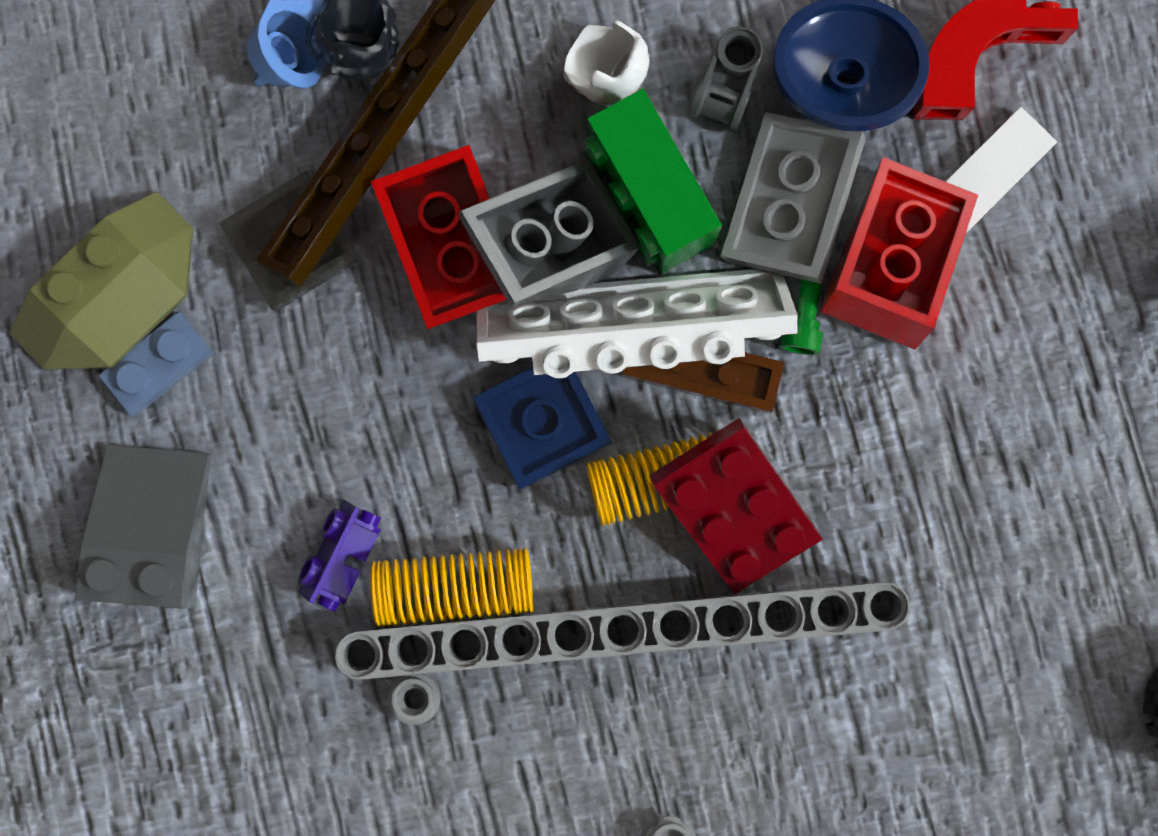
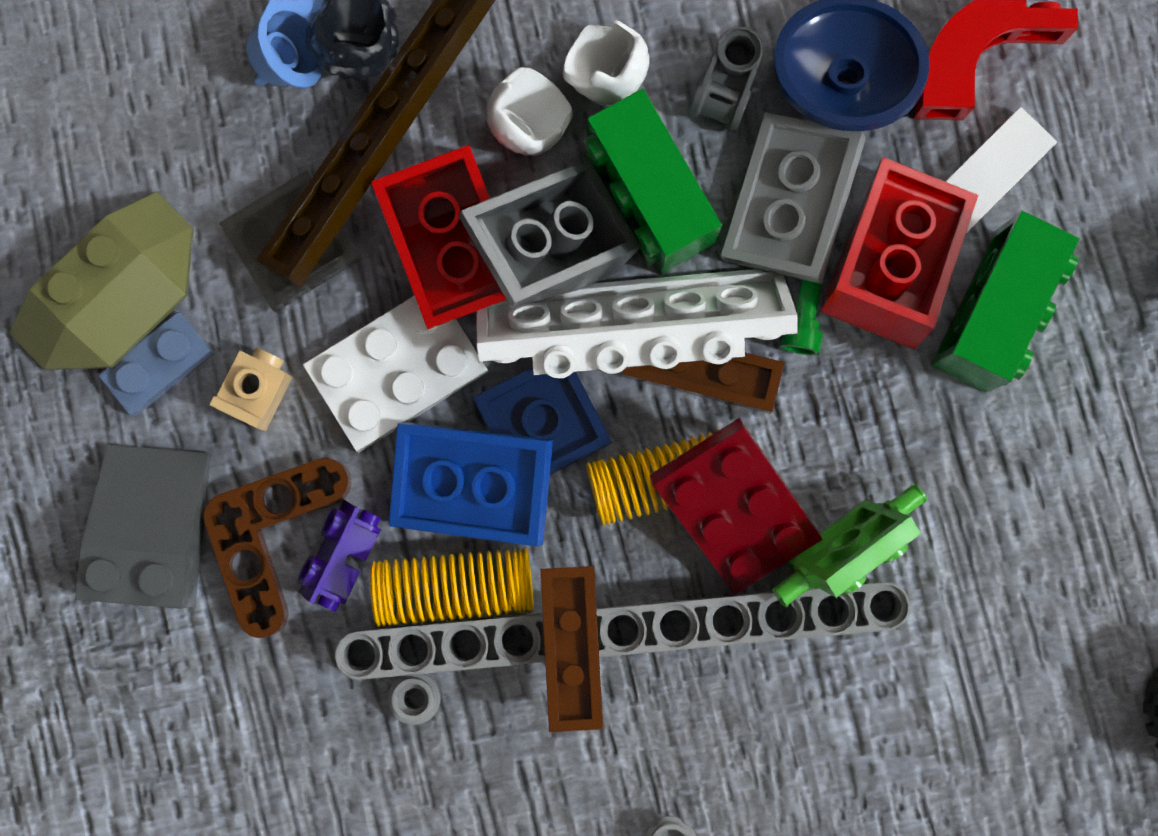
(257, 518): none -> reddish brown beam
(259, 407): none -> tan brick
(393, 372): none -> white plate
(470, 483): none -> blue plate
(528, 112): none -> white hair
(571, 649): none -> reddish brown plate
(854, 547): none -> bright green plate
(1007, 303): none -> green brick

